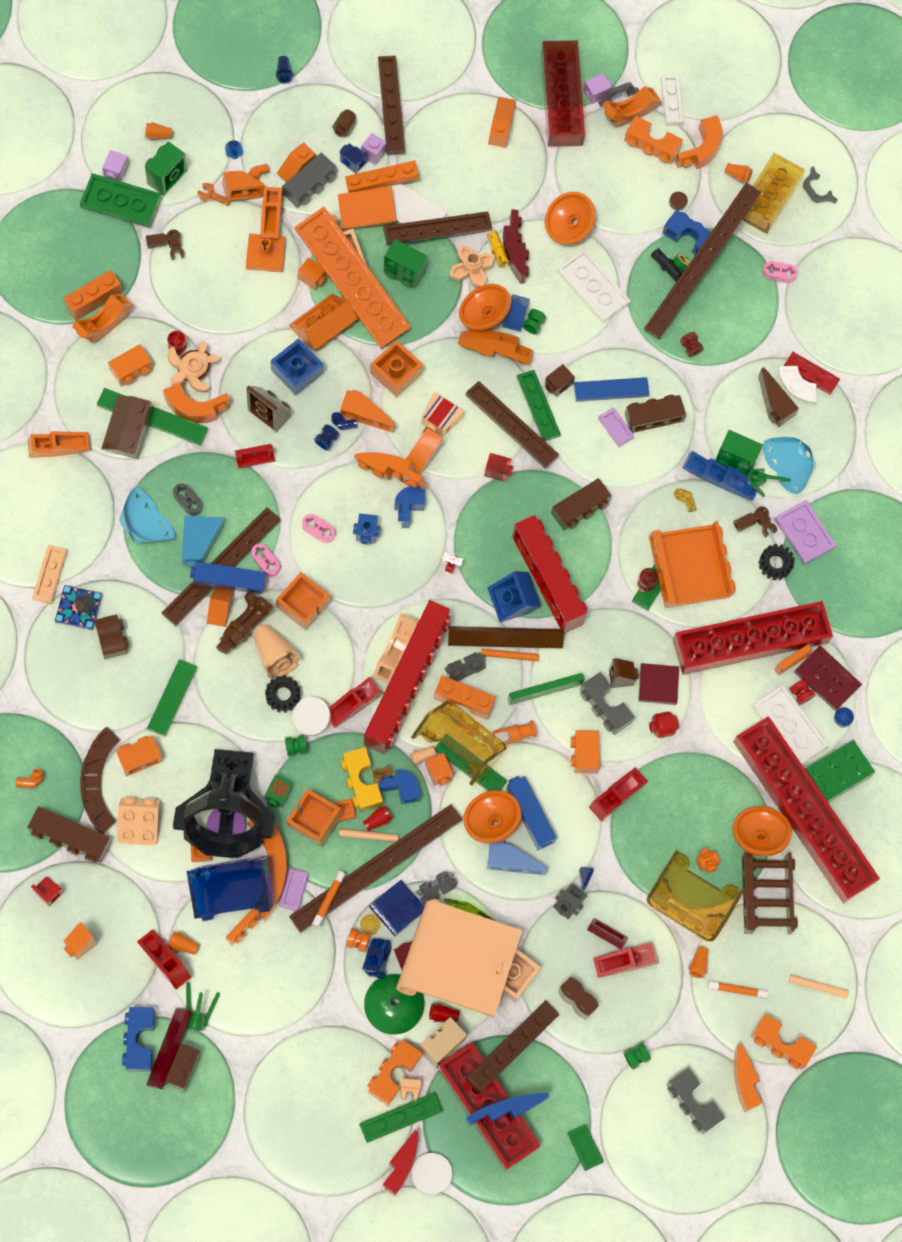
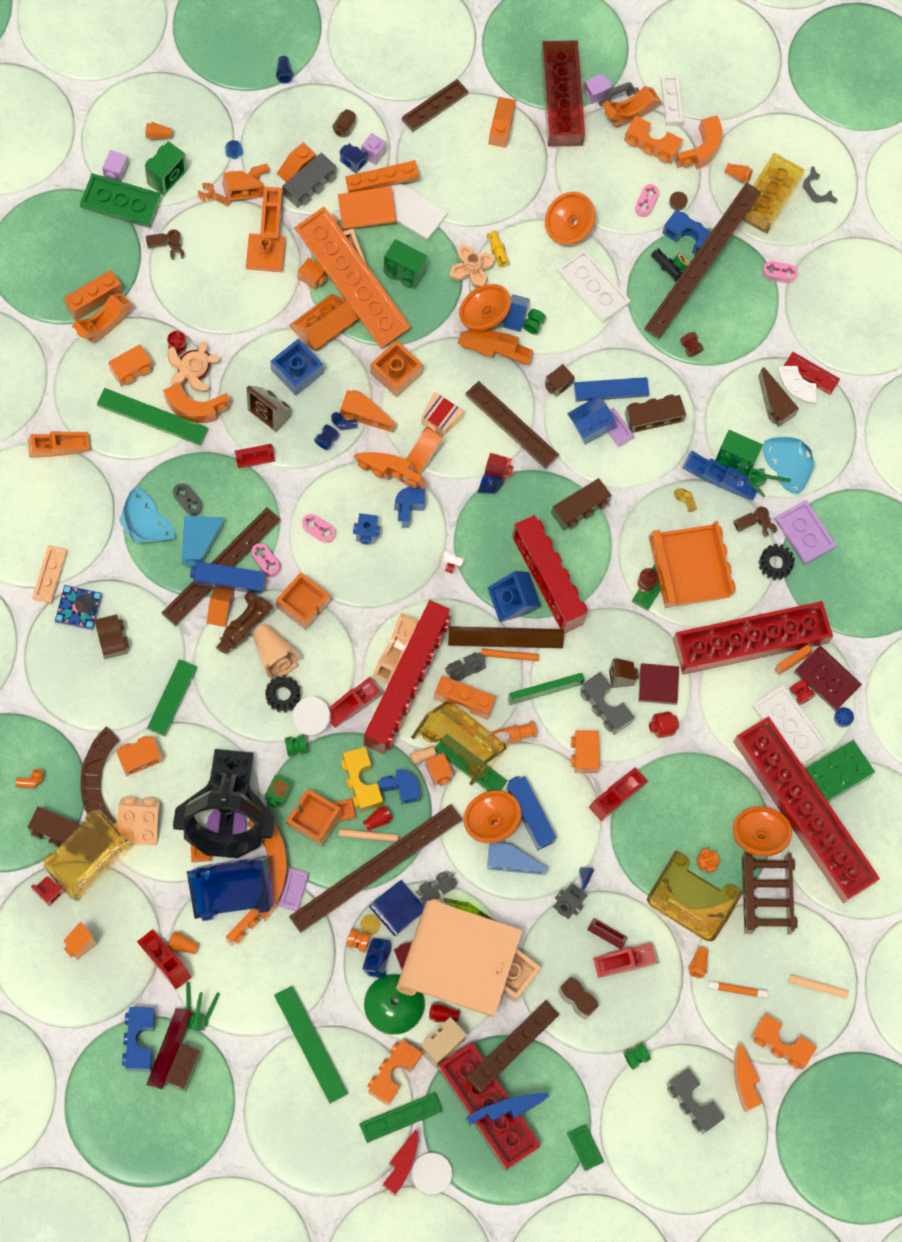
(86, 854): none -> clear yellow windscreen
(128, 426): reddish brown slope -> none
(310, 1044): none -> green tile
(328, 899): orange bar -> none
(380, 773): clear orange bar -> none
(391, 105): reddish brown plate -> none
(410, 1086): light nougat tile -> none
(435, 105): none -> reddish brown tile
(437, 228): reddish brown plate -> none
(490, 484): none -> clear blue slope
(515, 249): dark red slope -> none
(538, 405): green tile -> none
(592, 419): none -> blue slope
(643, 199): none -> bright pink beam

